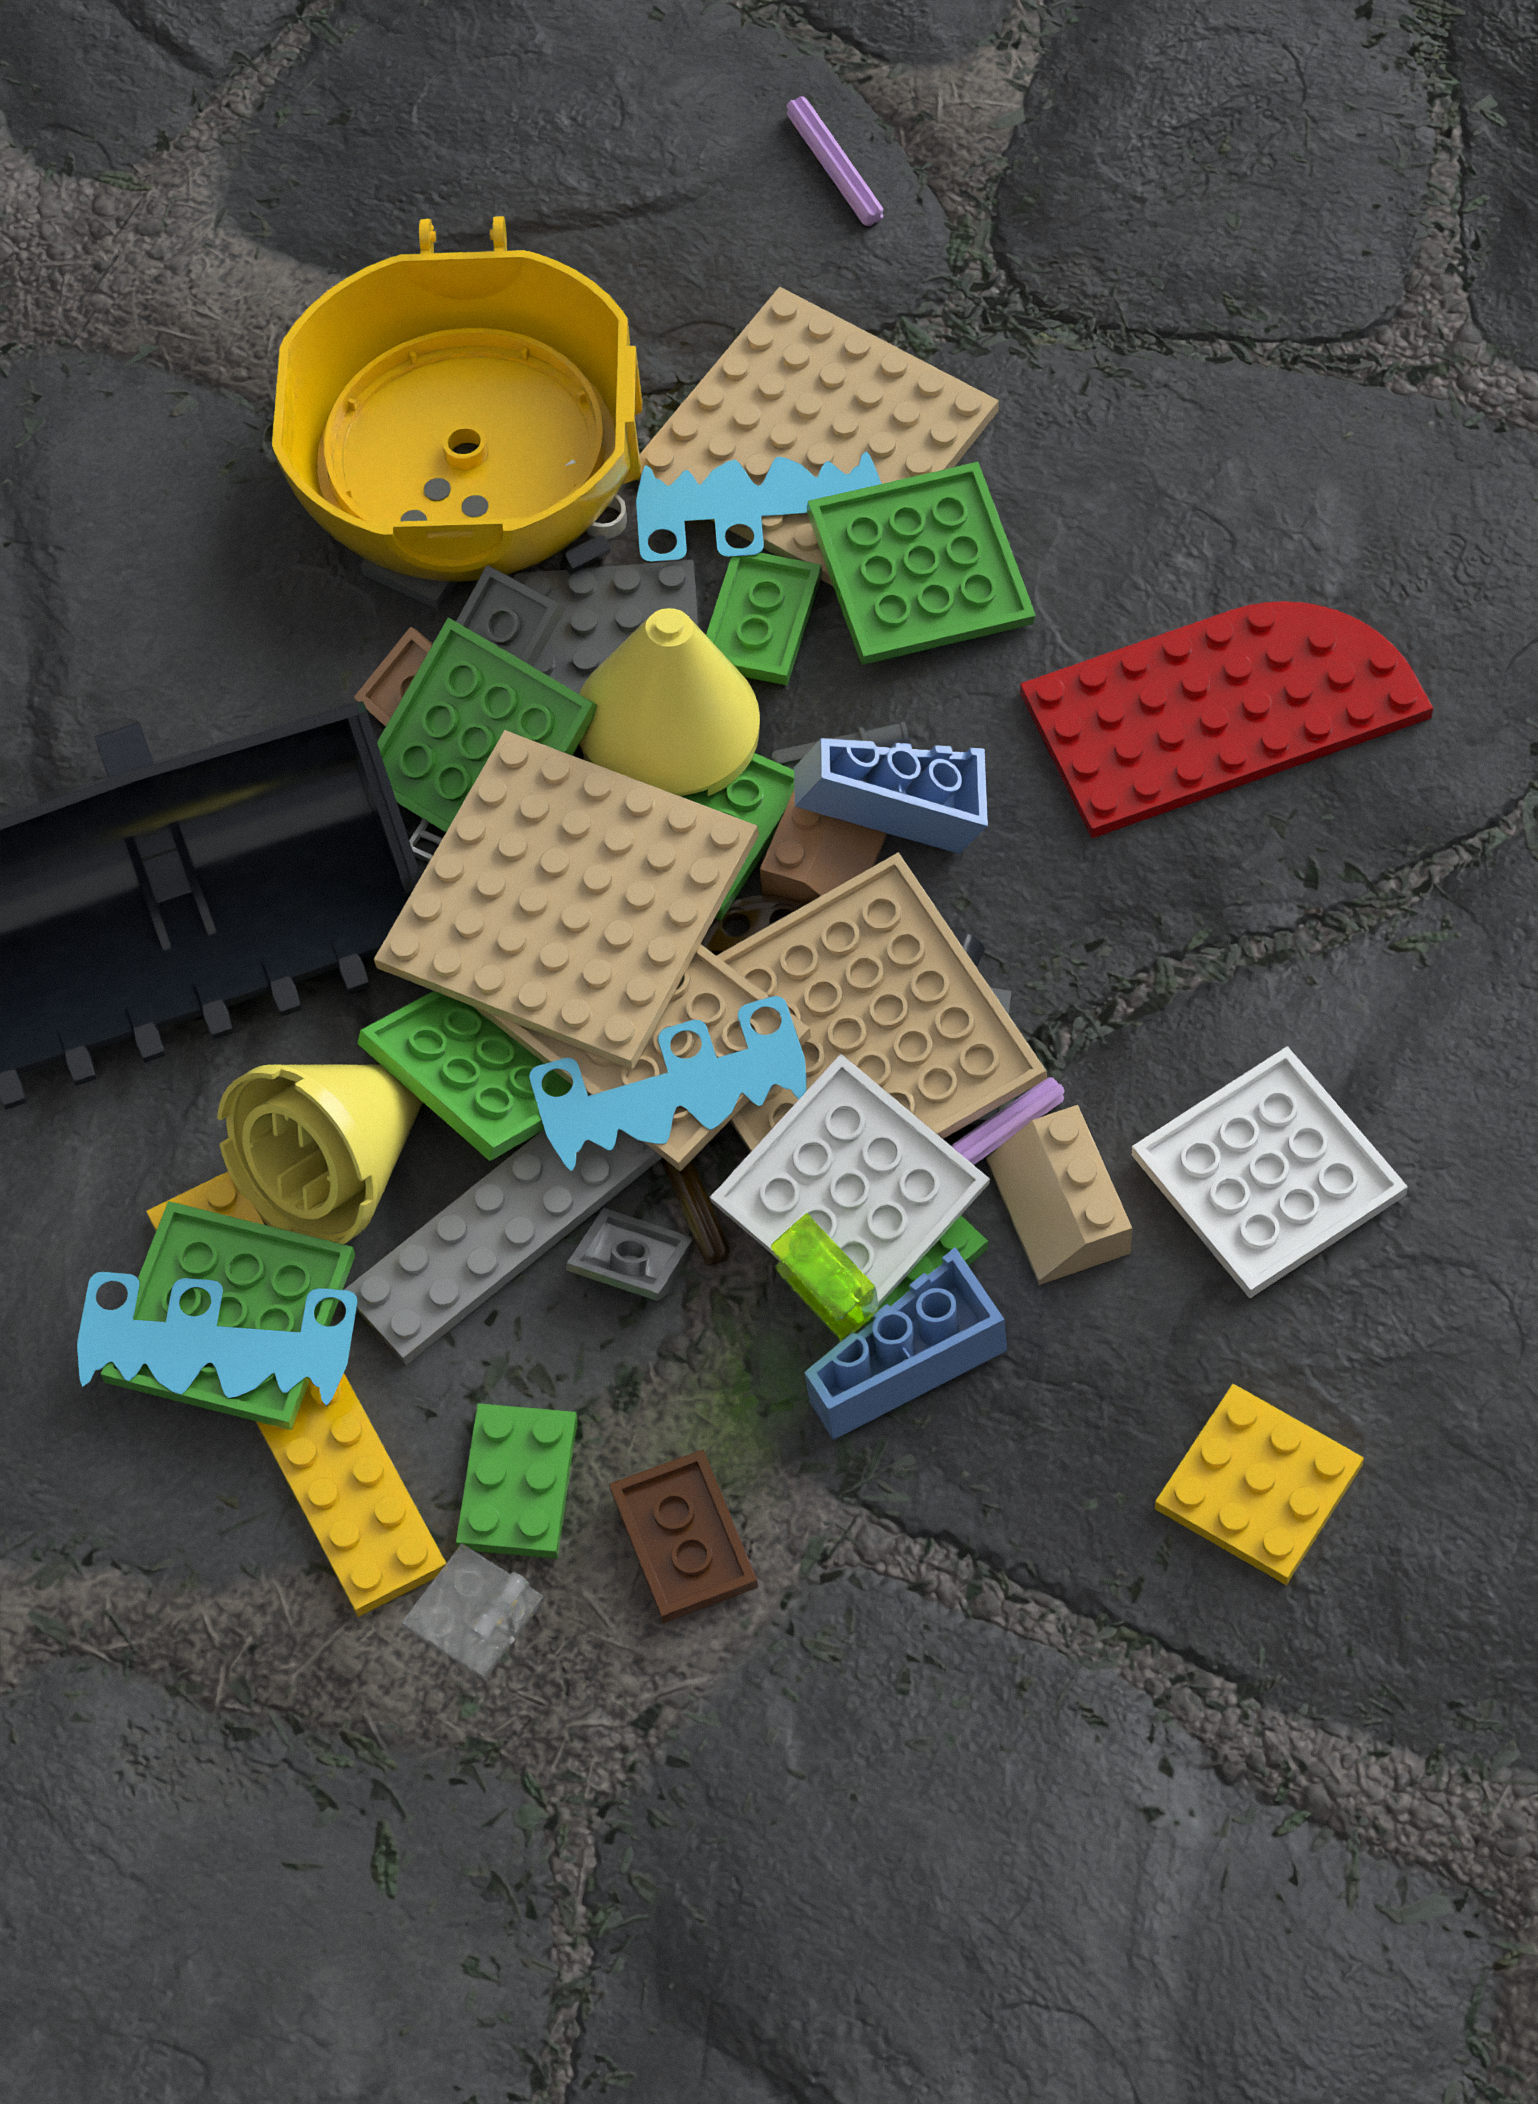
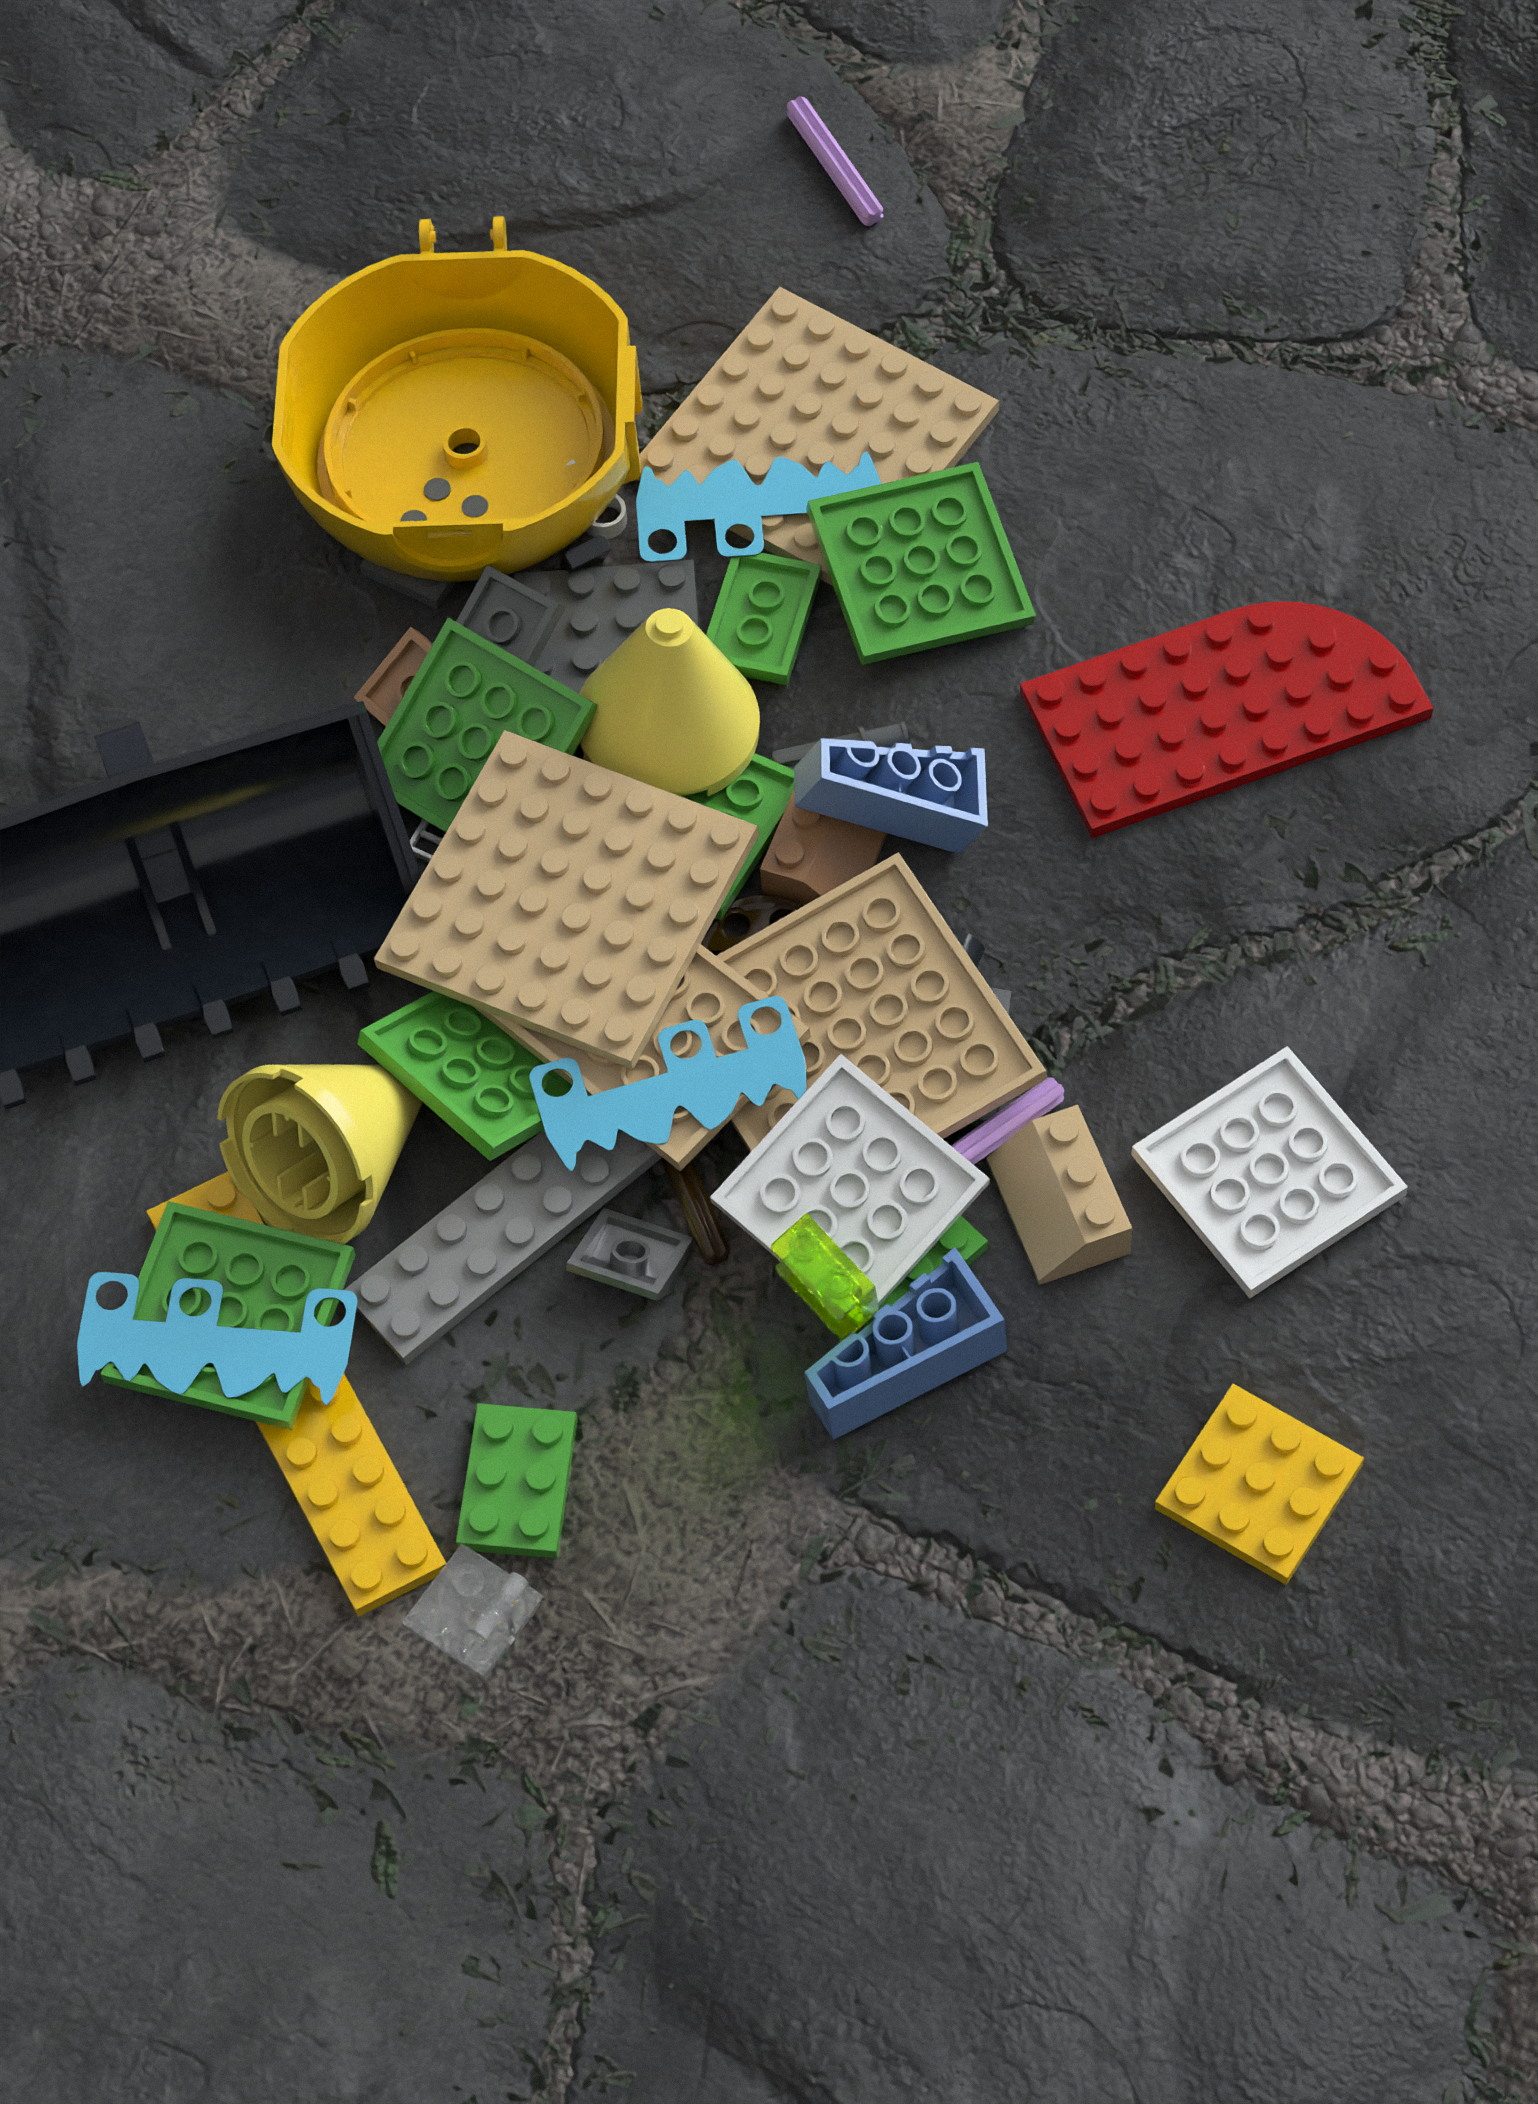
(683, 1536): reddish brown plate -> none

